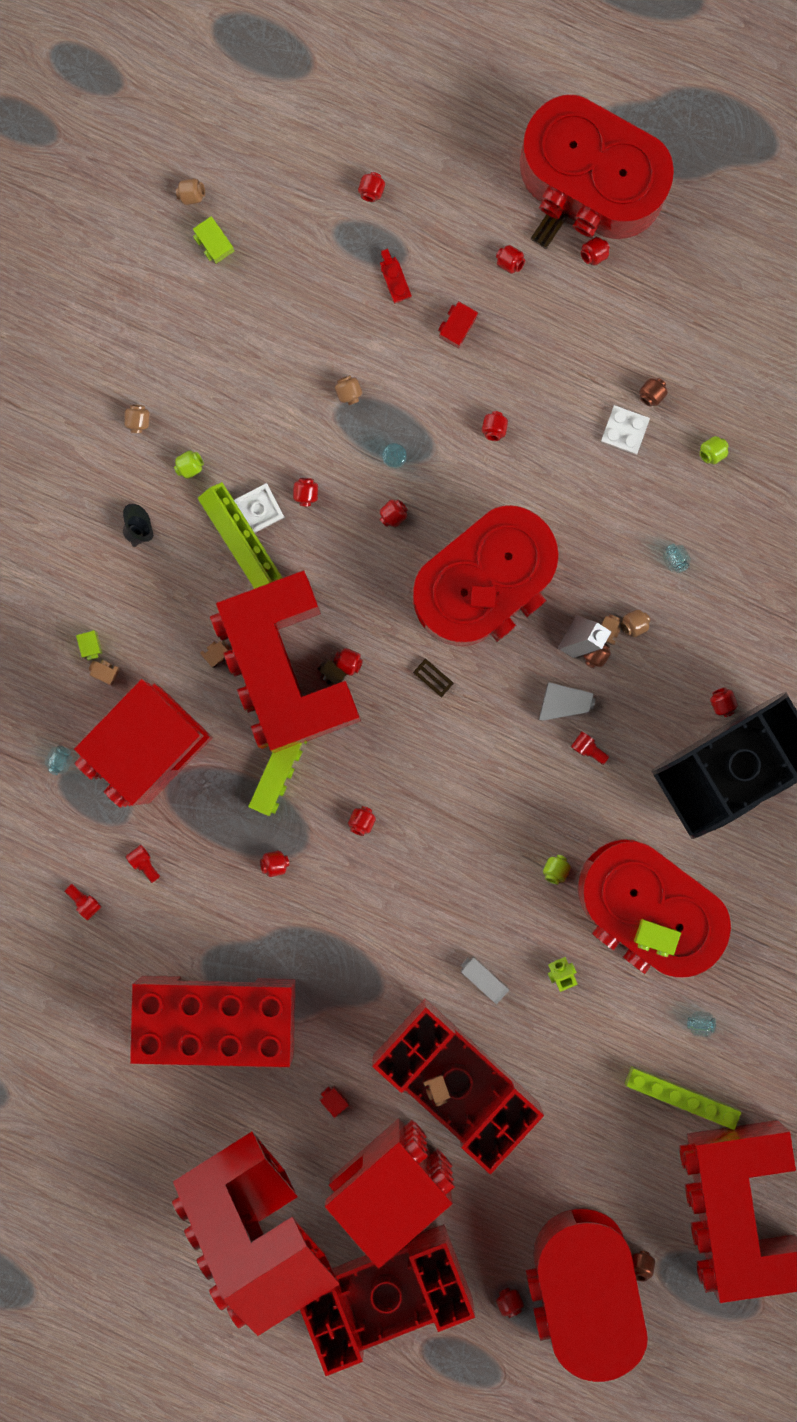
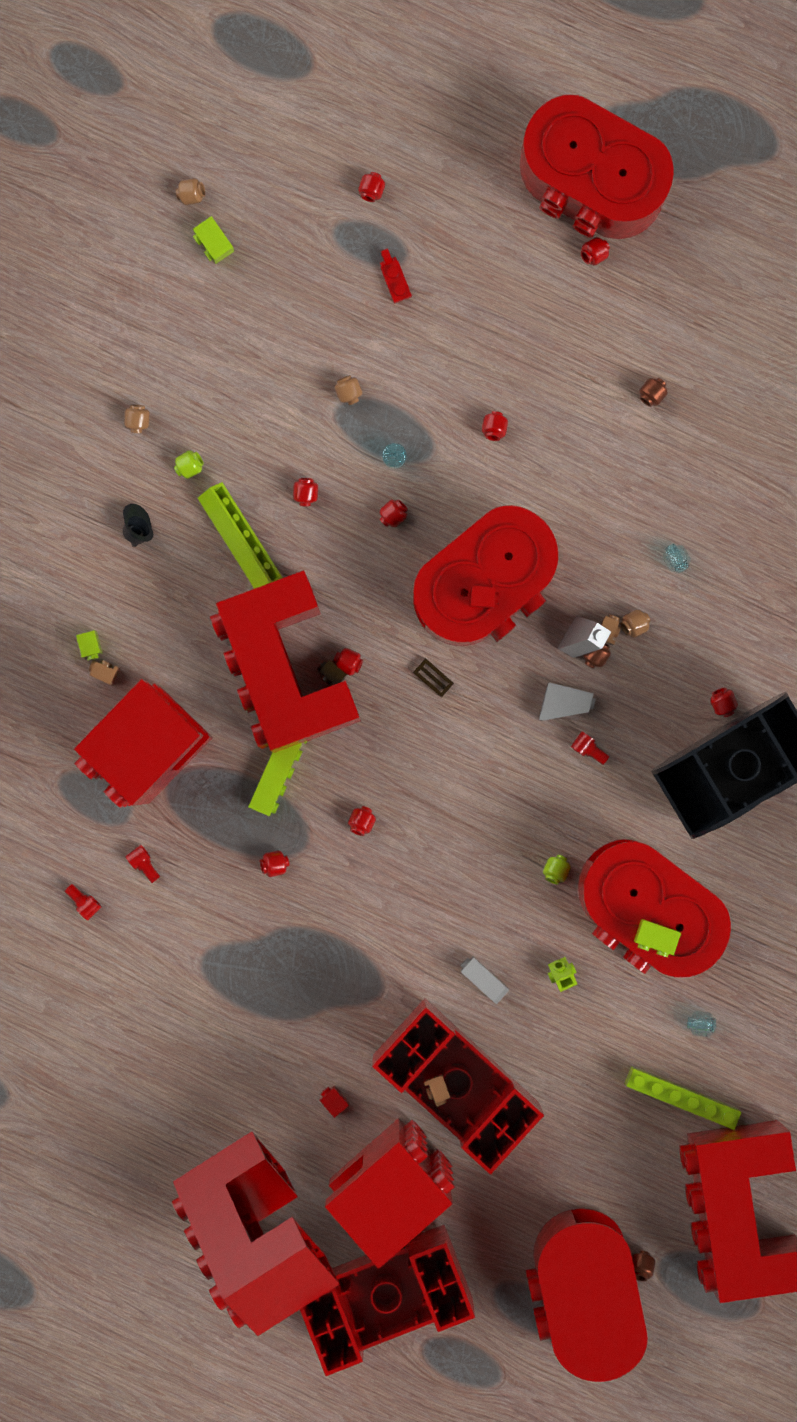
(58, 760): clear light blue head -> none
(213, 1022): red brick -> none
(215, 653): medium nougat brick -> none
(259, 508): white plate -> none
(458, 324): red brick -> none
(509, 1303): red head -> none
(510, 259): red head -> none
(539, 241): dark brown tile -> none
(625, 430): white plate -> none
(714, 450): lime head -> none

